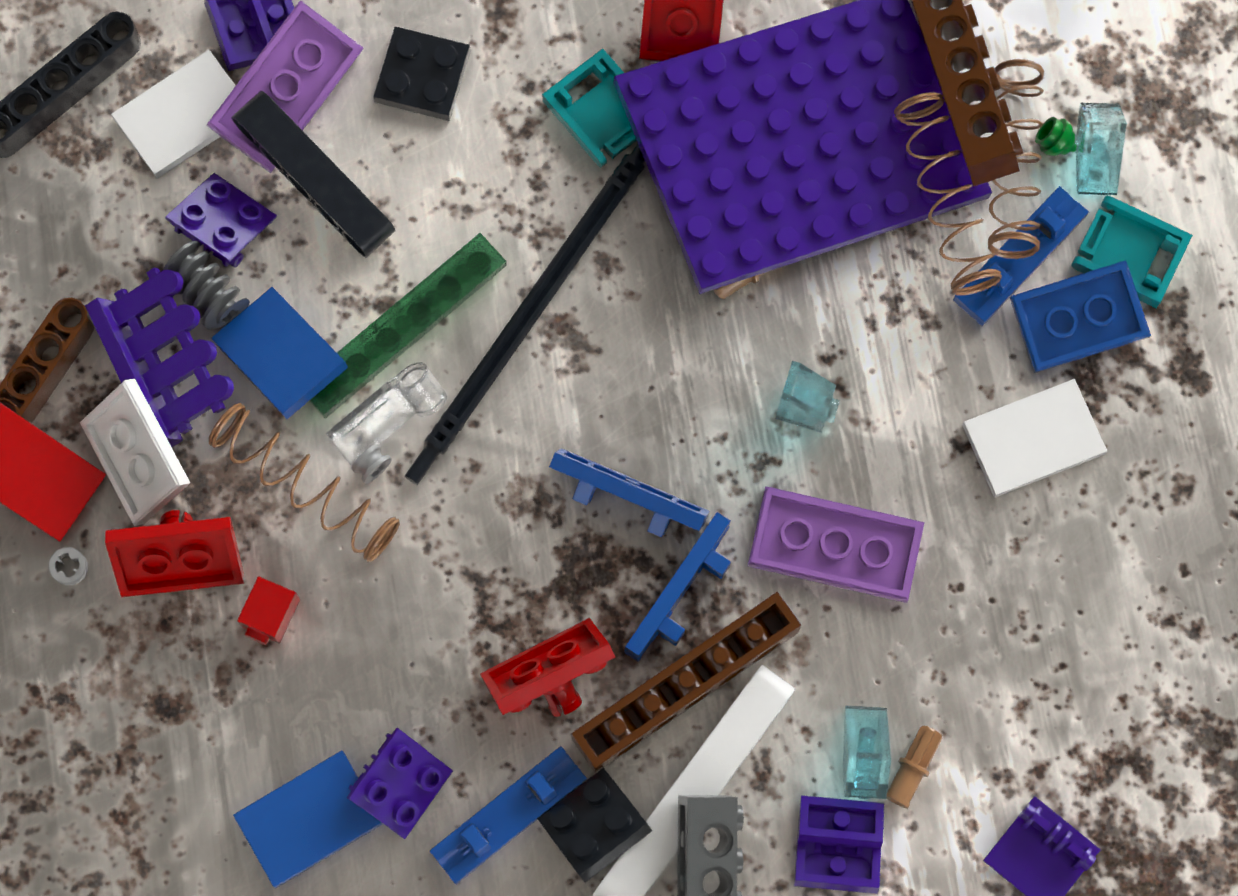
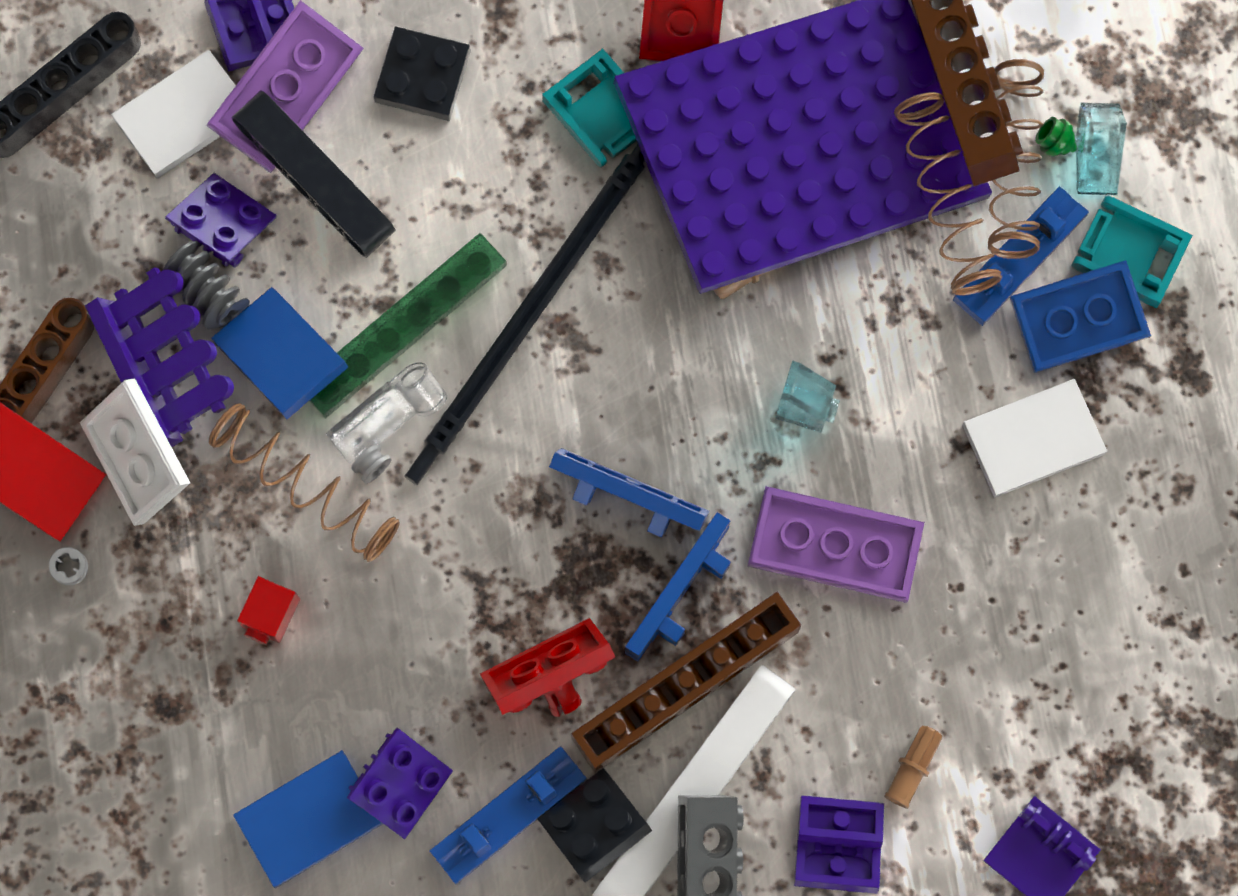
(174, 555): red plate -> none
(866, 752): clear light blue slope -> none

